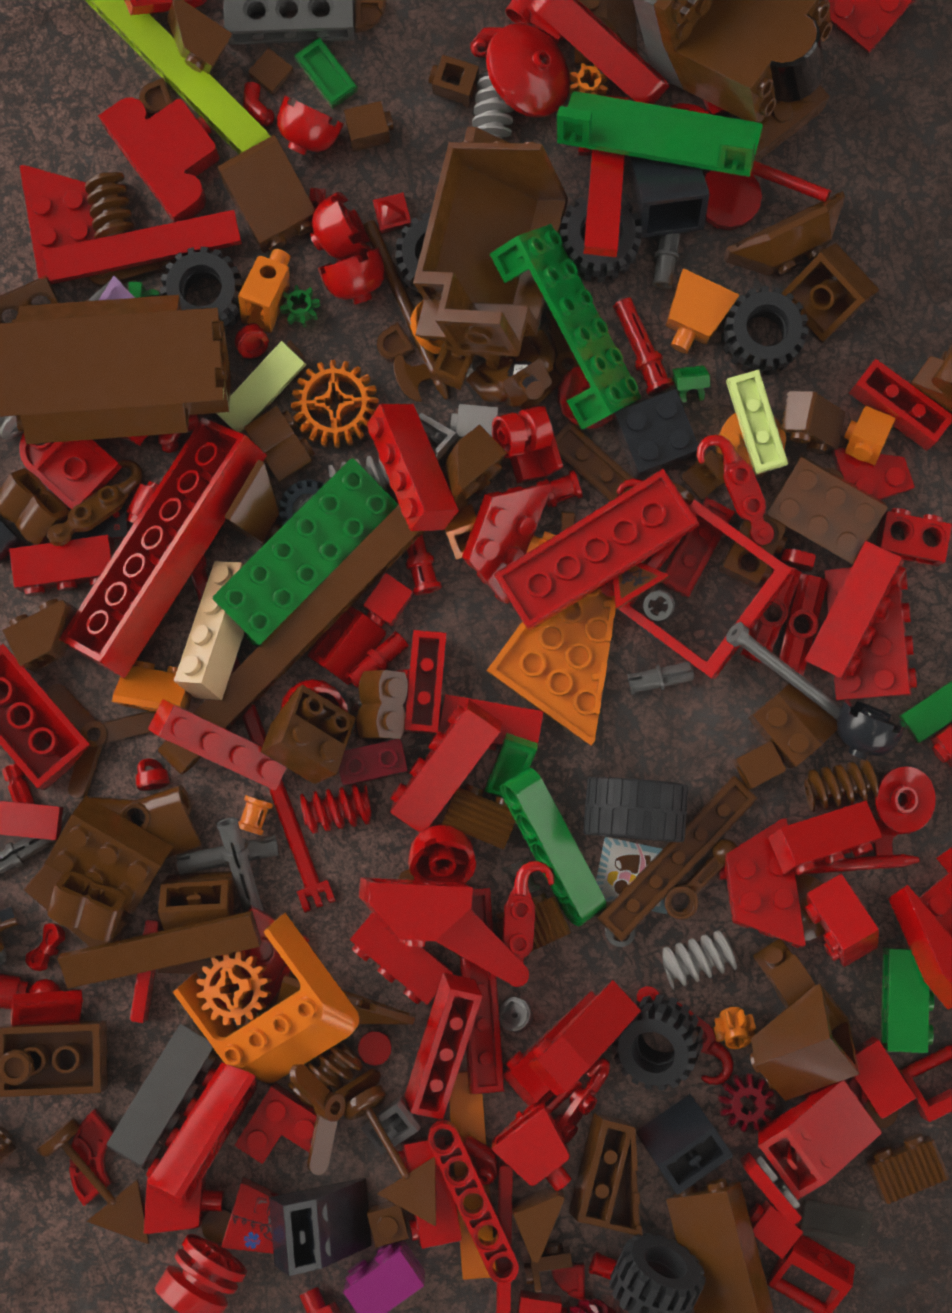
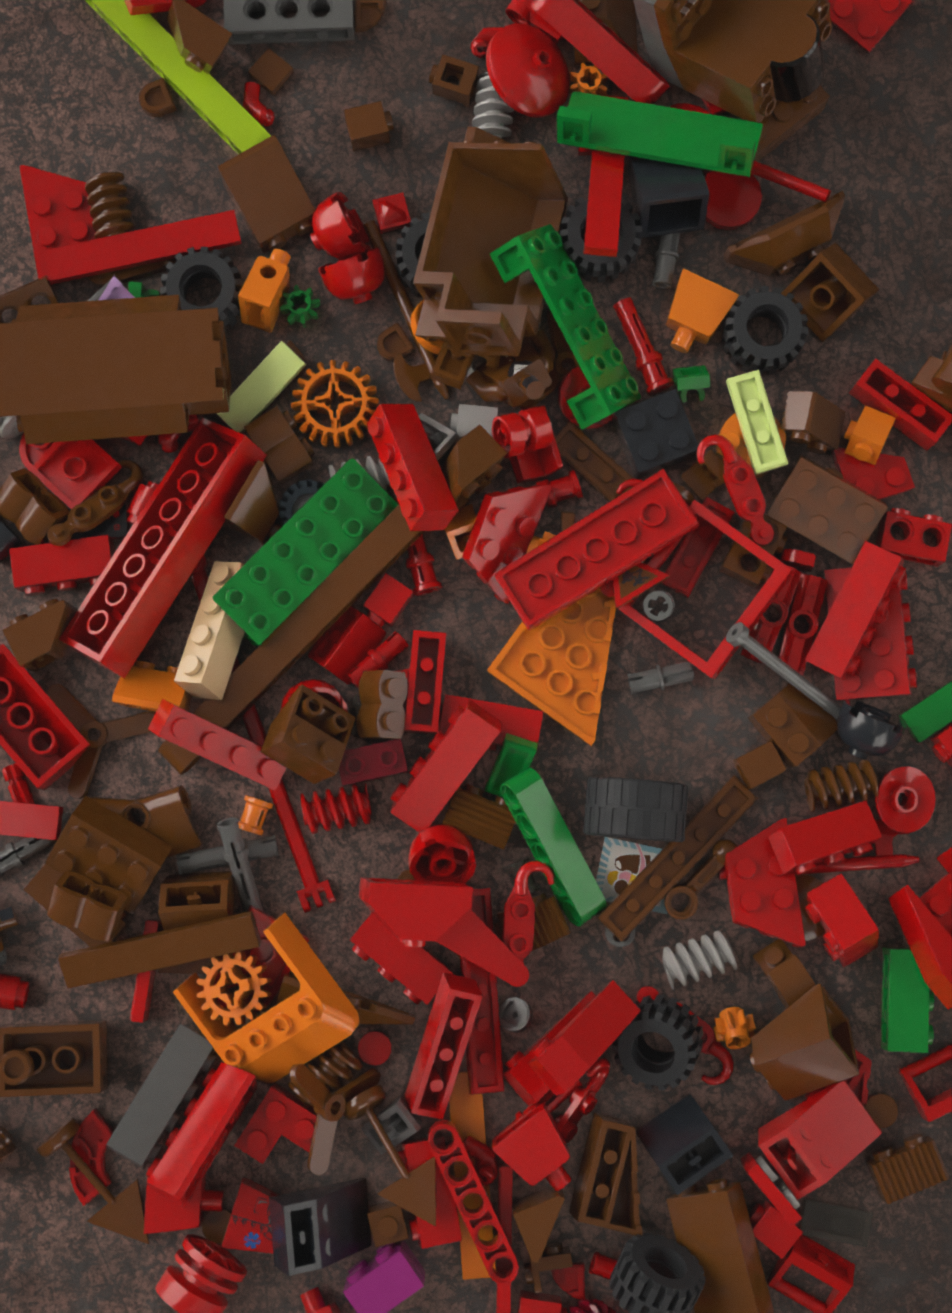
(46, 1005): red tile -> none
(52, 937): red piece -> none
(151, 779): red tile -> none
(164, 151): red brick -> none
(251, 341): red tile -> none
(306, 127): red cylinder -> none
(317, 196): red piece -> none
(326, 73): green tile -> none
(758, 1099): dark red gear -> none
(881, 1079): red panel -> none

